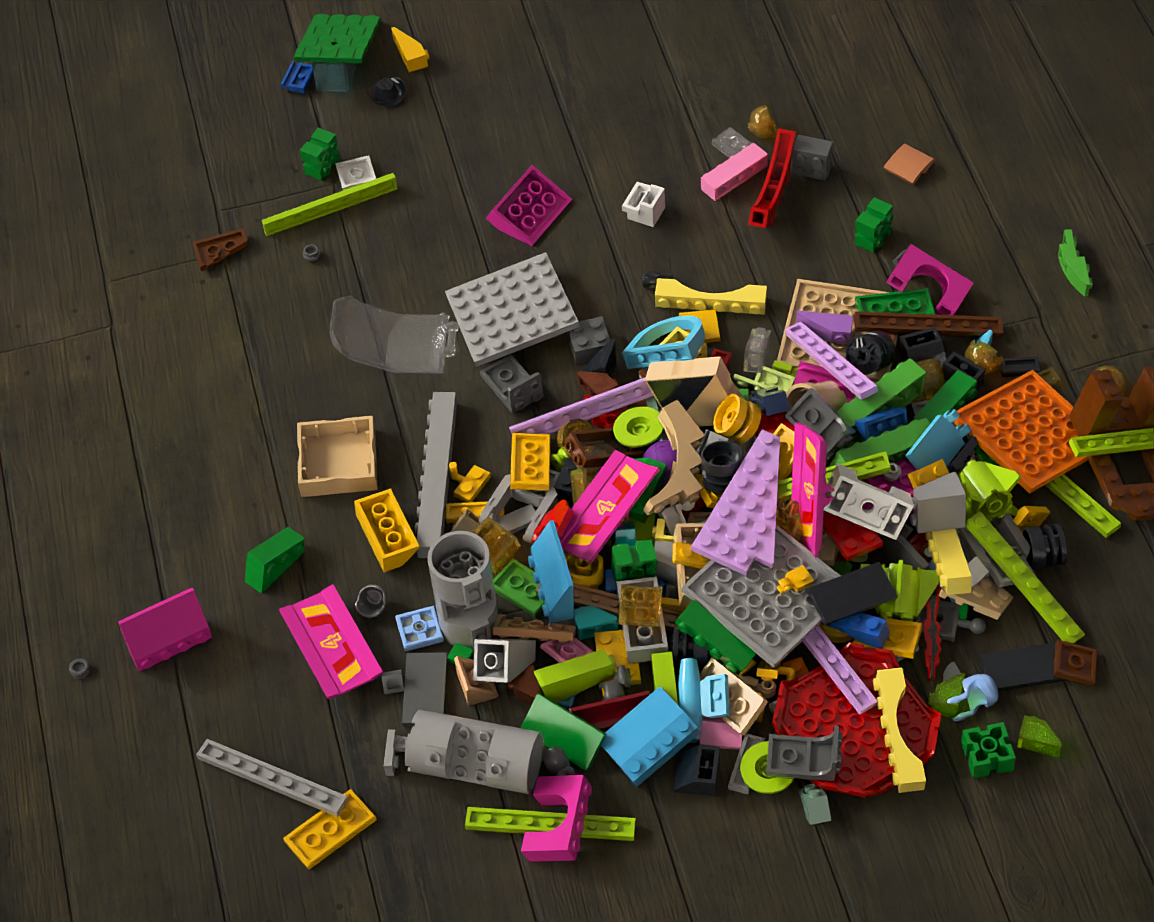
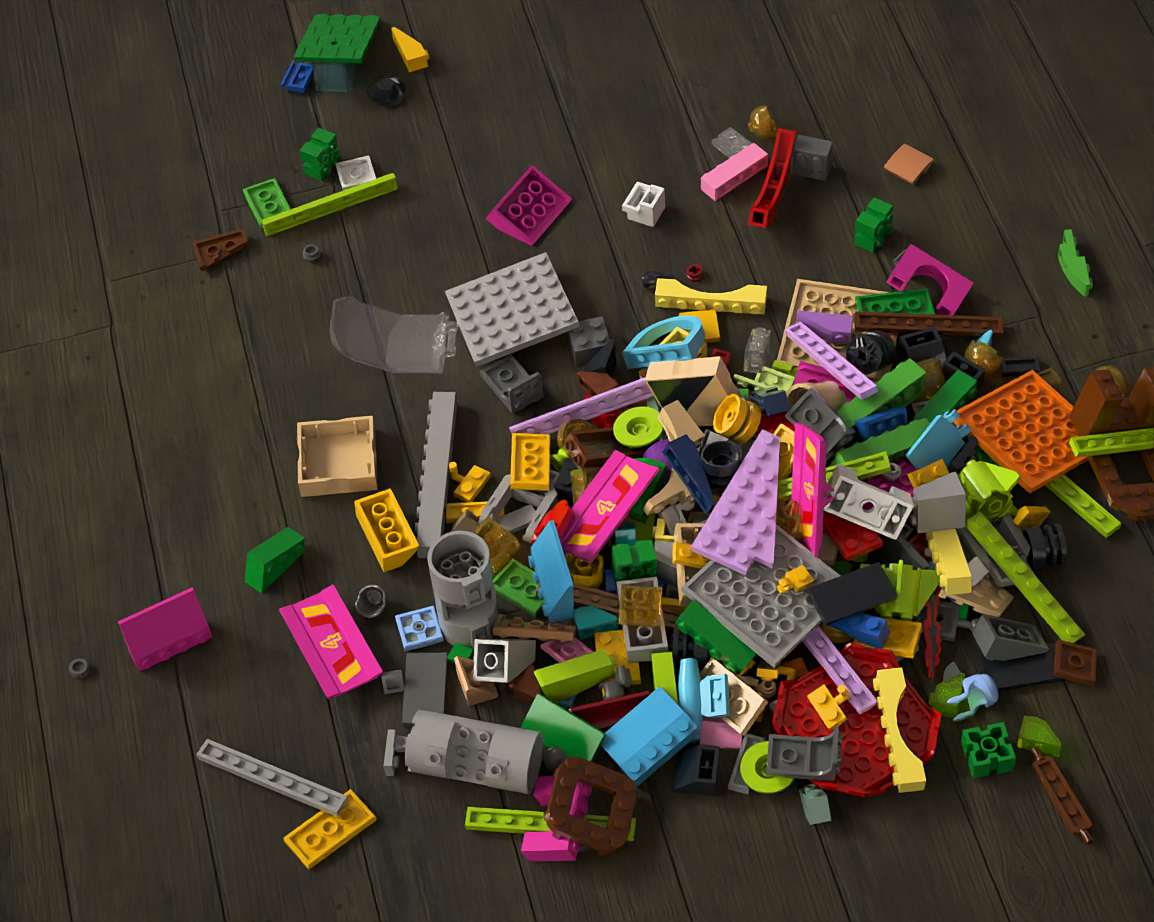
(266, 200): none -> bright green tile
(565, 825): none -> reddish brown plate
(687, 464): none -> dark blue slope
(694, 277): none -> dark red bush
(828, 707): none -> yellow plate
(1007, 638): none -> dark grey slope
(1061, 795): none -> reddish brown plate

